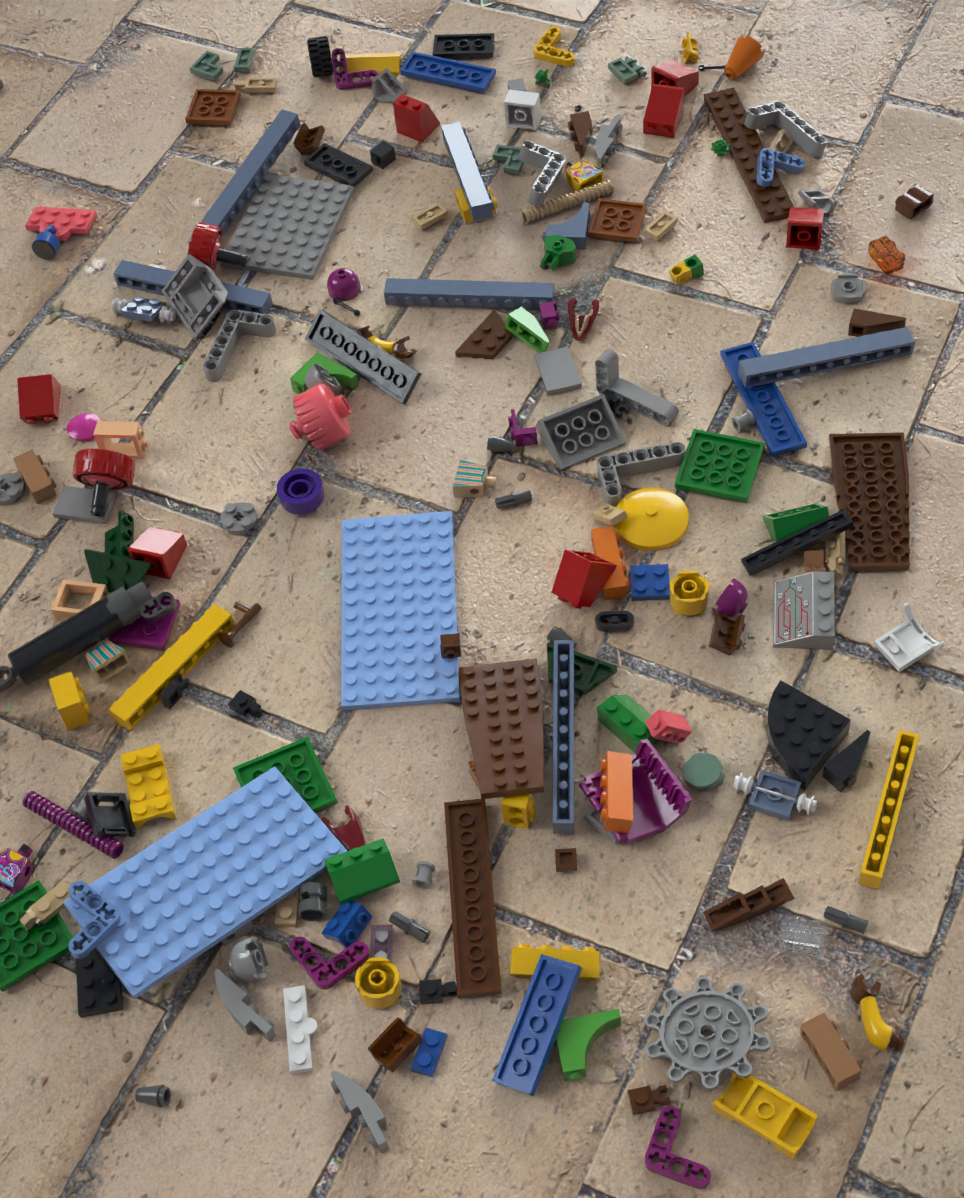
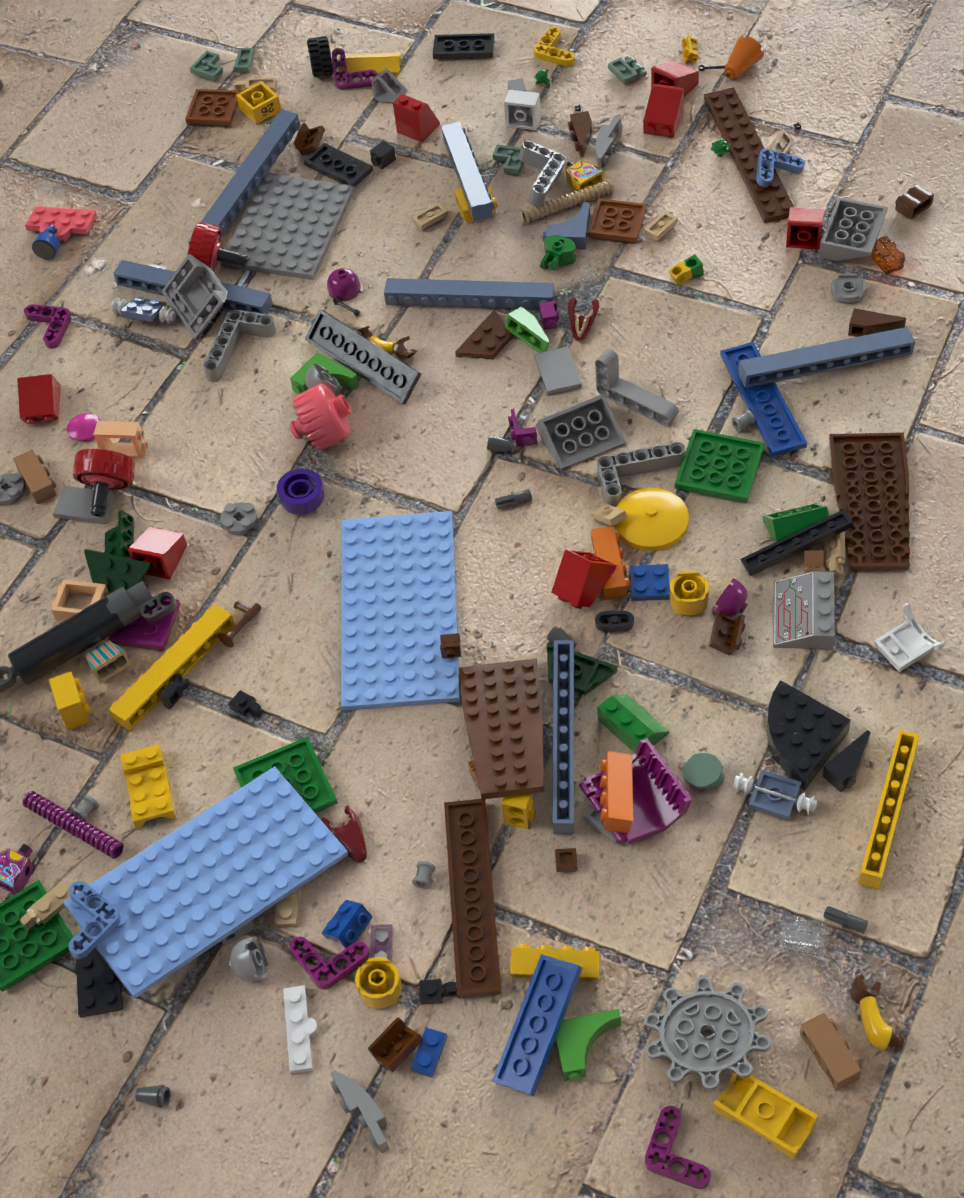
(37, 312): none -> magenta beam
(110, 820): black container -> none
(240, 1006): light grey slope -> none
(258, 102): none -> yellow brick
(313, 899): dark grey wheel -> none
(361, 871): green slope -> none
(409, 926): dark grey axle -> none
(448, 72): blue plate -> none
(472, 480): tan torso -> none
(615, 404): black plate -> none
(644, 1100): reddish brown plate -> none
(668, 726): coral brick -> none
(747, 906): reddish brown slope -> none
(787, 119): light grey beam -> none
(817, 199): light grey slope -> none
(851, 230): none -> light grey slope

